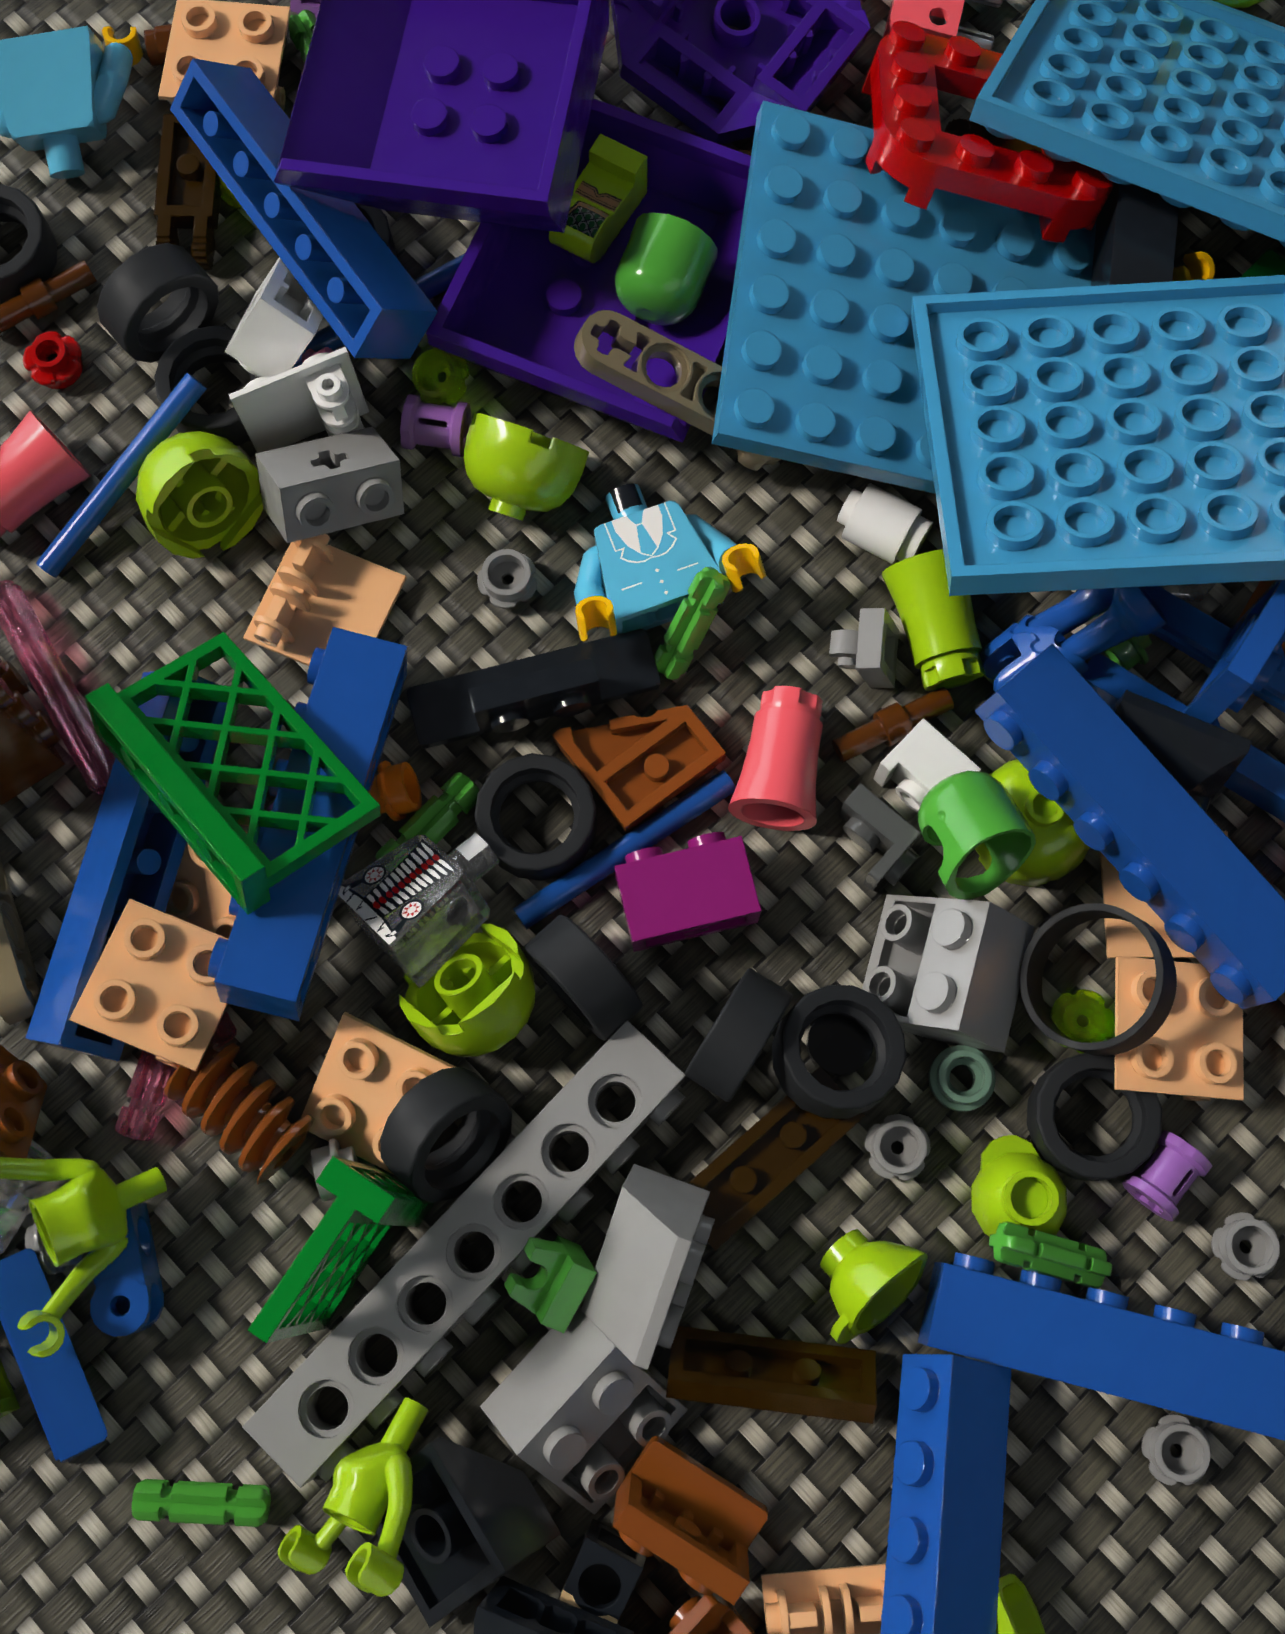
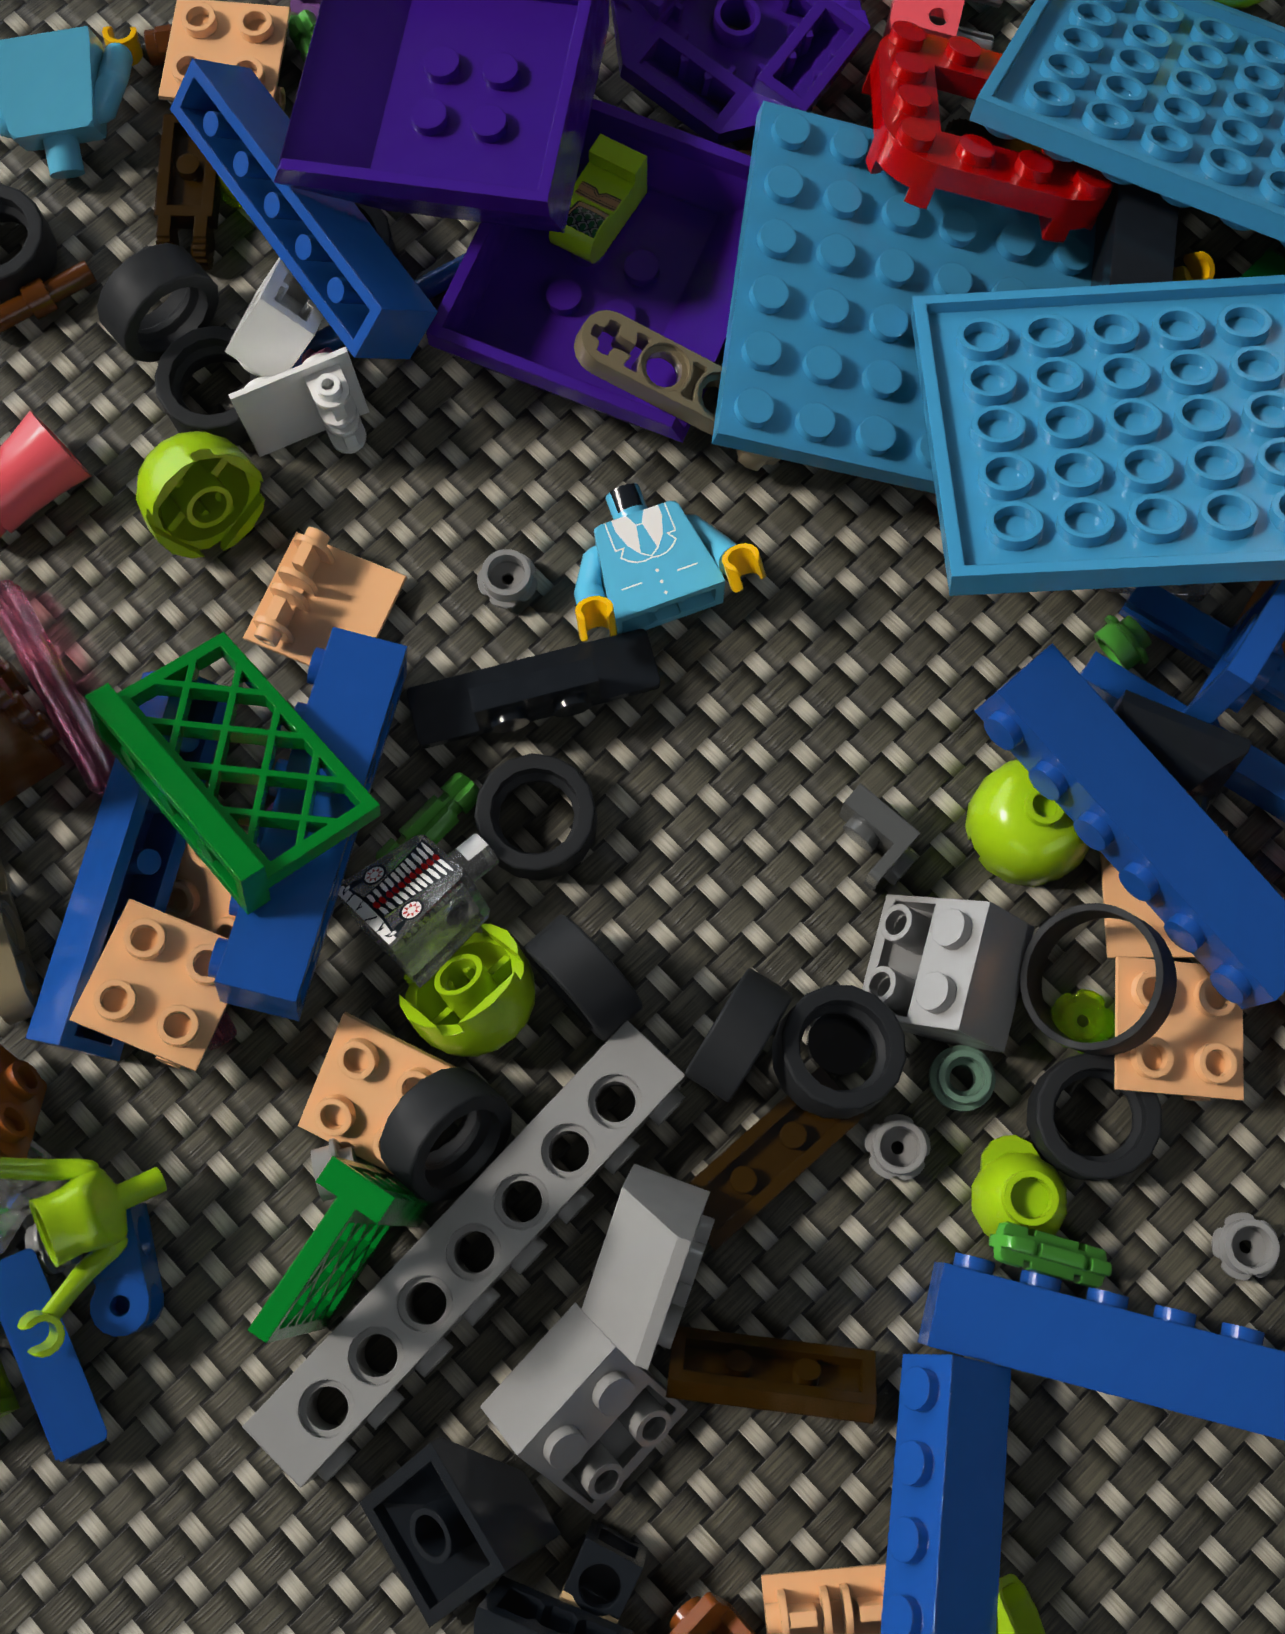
(62, 370): red plate -> none
(120, 475): blue piece -> none
(146, 1094): clear pink axle -> none
(201, 1502): bright green axle -> none
(239, 1111): dark orange piece -> none
(330, 484): light grey brick -> none
(362, 1490): lime piece -> none
(396, 790): orange plate -> none
(419, 414): medium lavender bush -> none
(426, 373): clear neon green plate -> none
(520, 466): lime cylinder -> none
(559, 1283): bright green tile -> none
(641, 761): dark orange wing -> none
(641, 837): blue piece -> none
(664, 268): bright green helmet -> none
(687, 891): magenta brick -> none
(689, 1519): dark orange bracket -> none
(691, 622): bright green axle -> none
(781, 762): coral plant -> none
(869, 1281): lime piece -> none
(870, 649): light grey tile -> none
(883, 524): white brick -> none
(892, 724): reddish brown bar -> none
(921, 763): white brick -> none
(937, 625): lime plant -> none
(973, 811): bright green helmet -> none
(1127, 615): blue piece -> none
(1167, 1175): medium lavender bush -> none
(1195, 1452): light grey plate -> none

